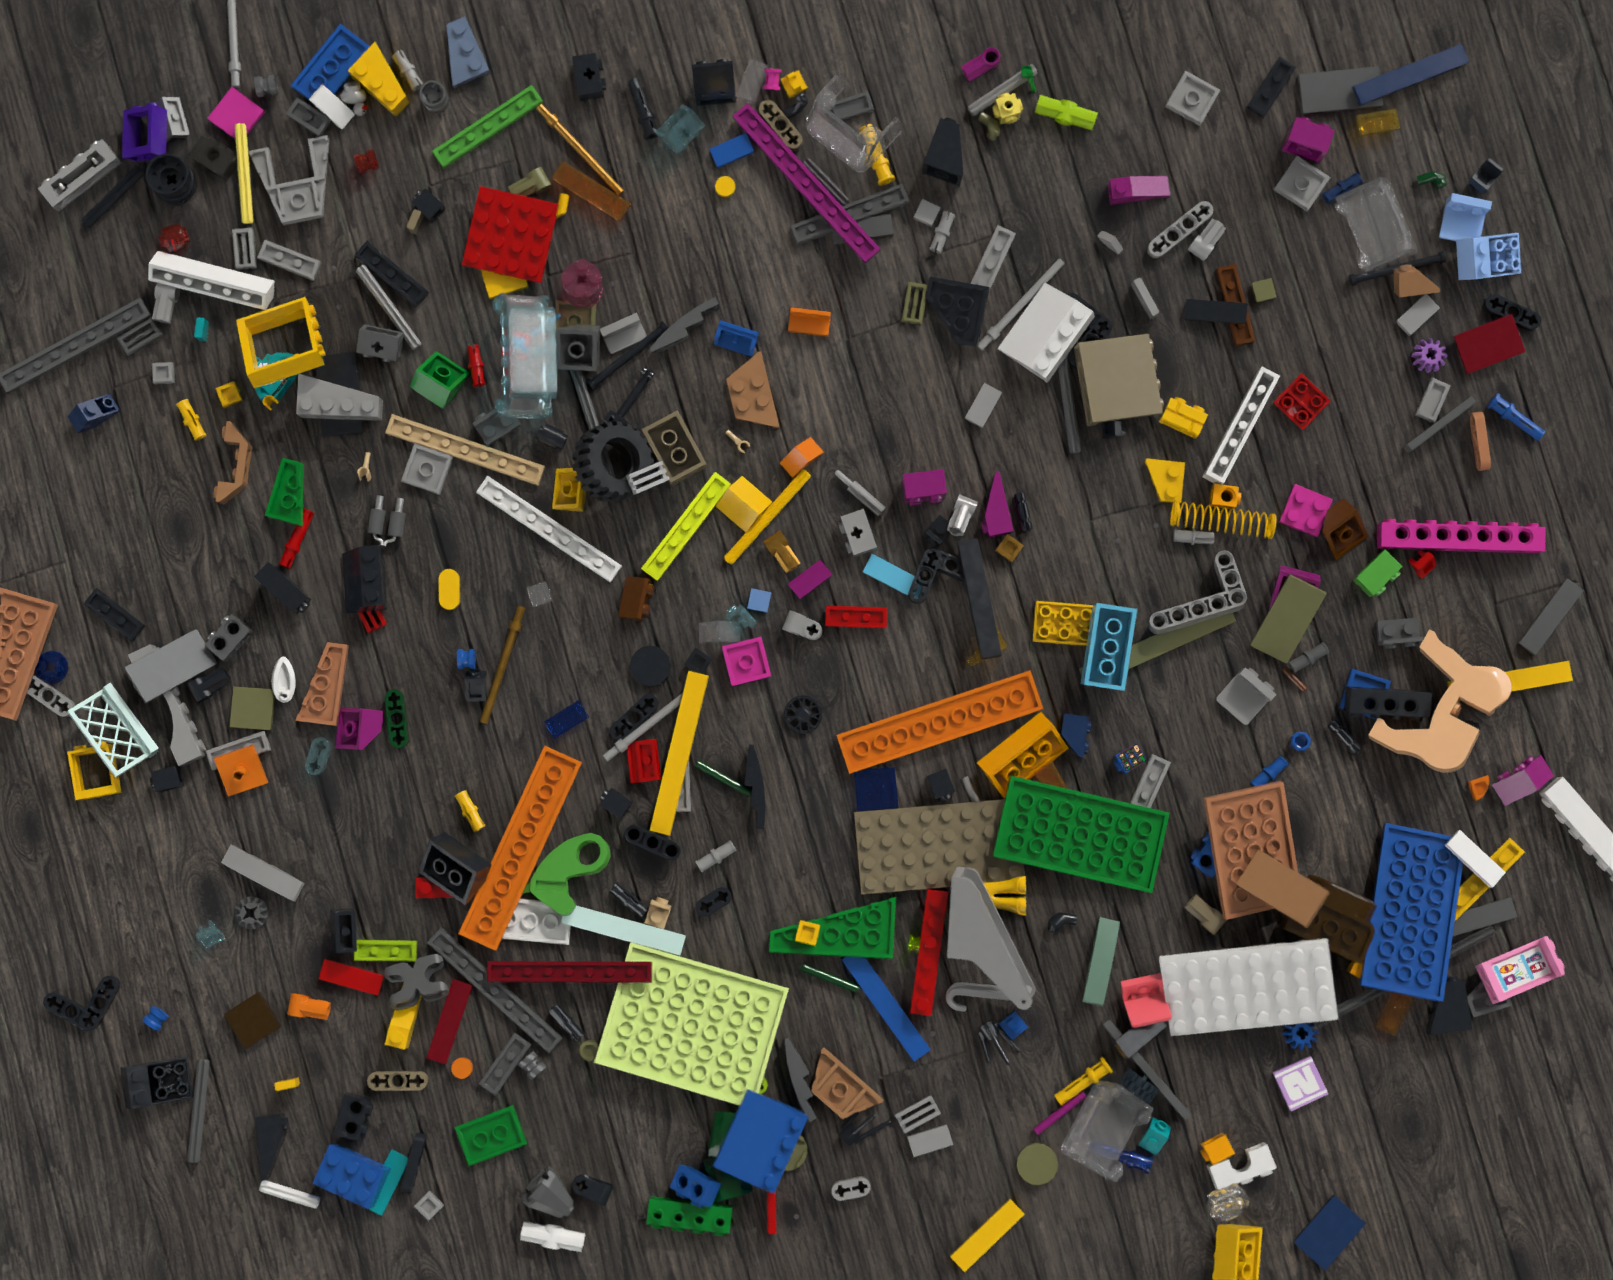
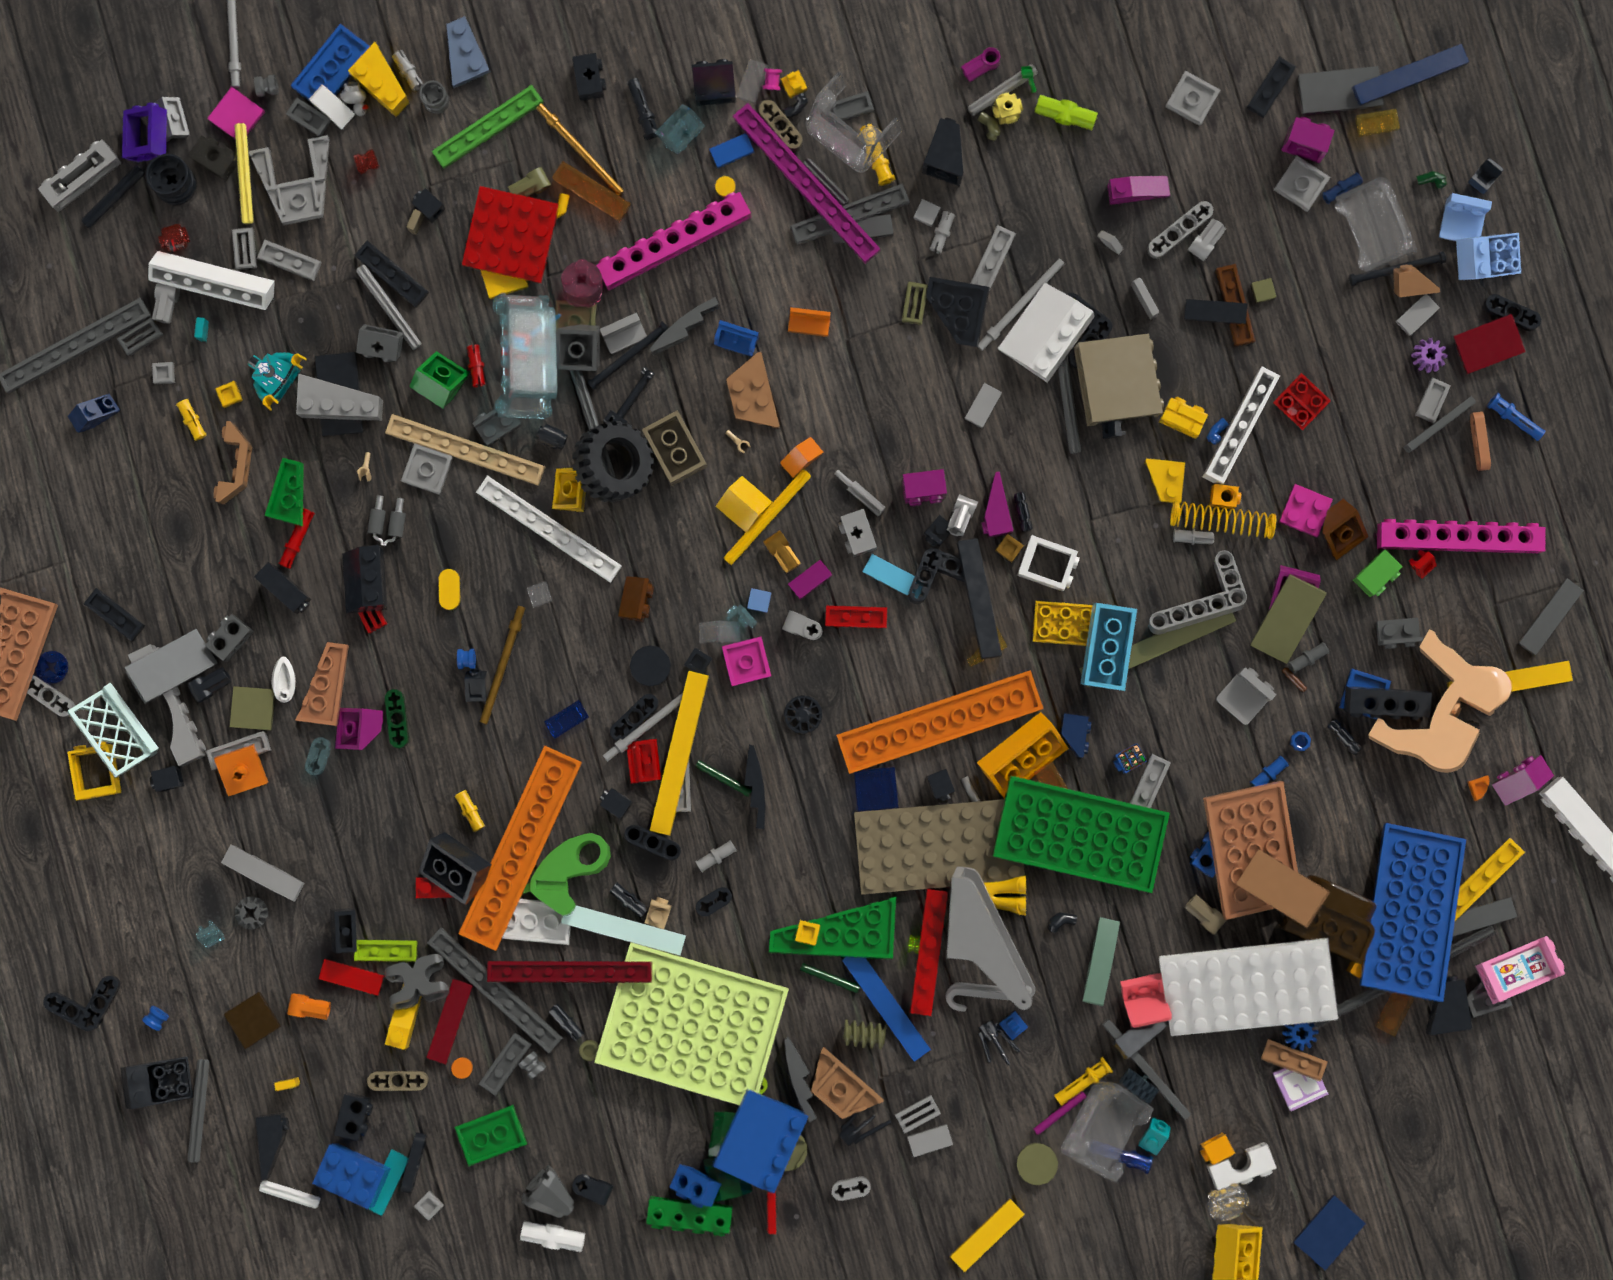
(273, 318): yellow window -> none
(661, 472): light grey tile -> none
(685, 242): none -> dark pink brick
(686, 526): neon yellow plate -> none
(864, 1034): none -> olive piece
(1028, 555): none -> white window
(1216, 429): none -> blue arm
(1294, 1060): none -> medium nougat tile
(1475, 859): white tile -> none

